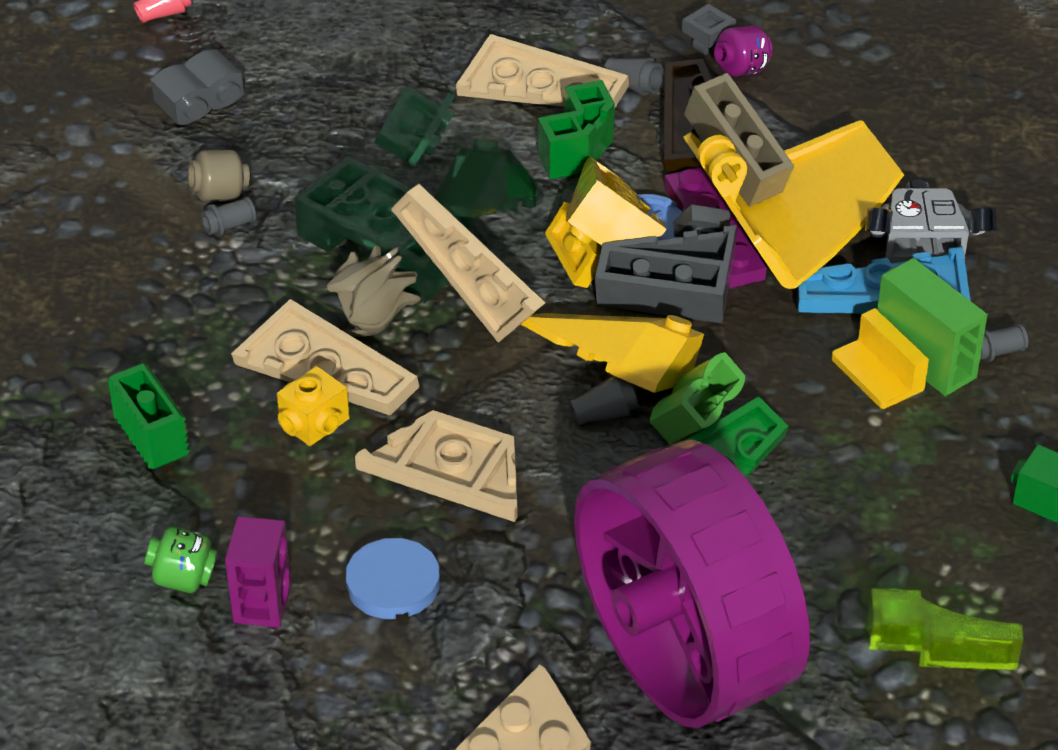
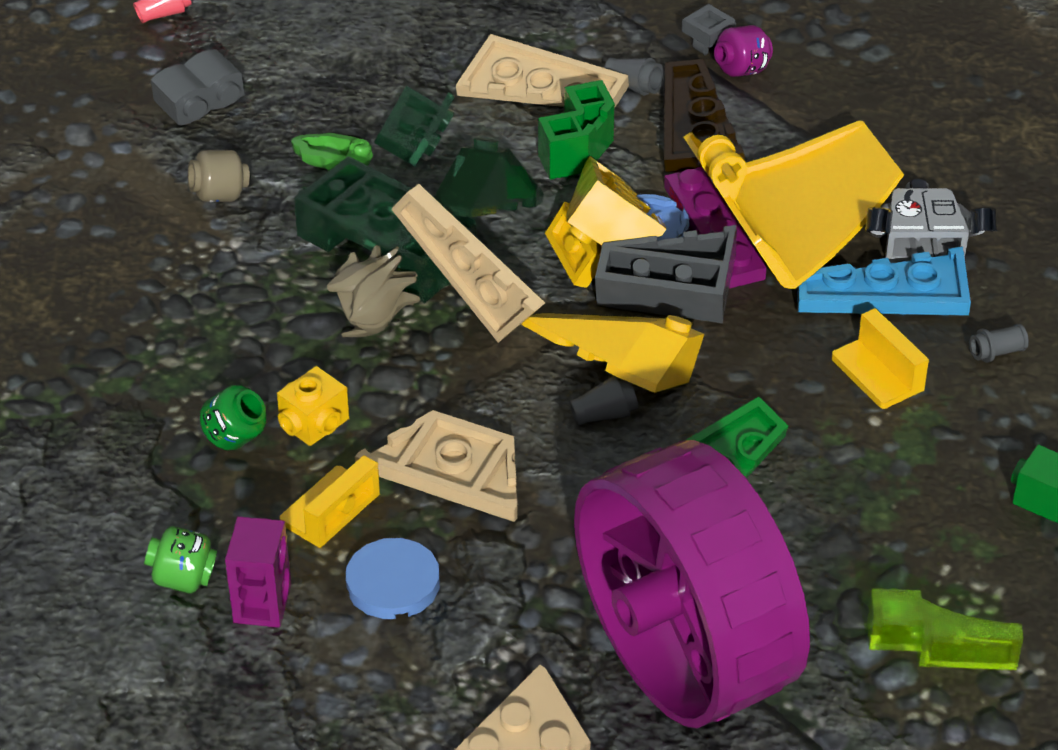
(148, 416): green brick -> none
(231, 215): dark grey pin -> none
(233, 417): none -> green head
(300, 340): tan wing -> none
(330, 149): none -> bright green arm
(333, 501): none -> yellow panel
(697, 398): bright green brick -> none
(702, 219): dark grey tile -> none
(722, 109): dark tan brick -> none
(936, 321): bright green brick -> none

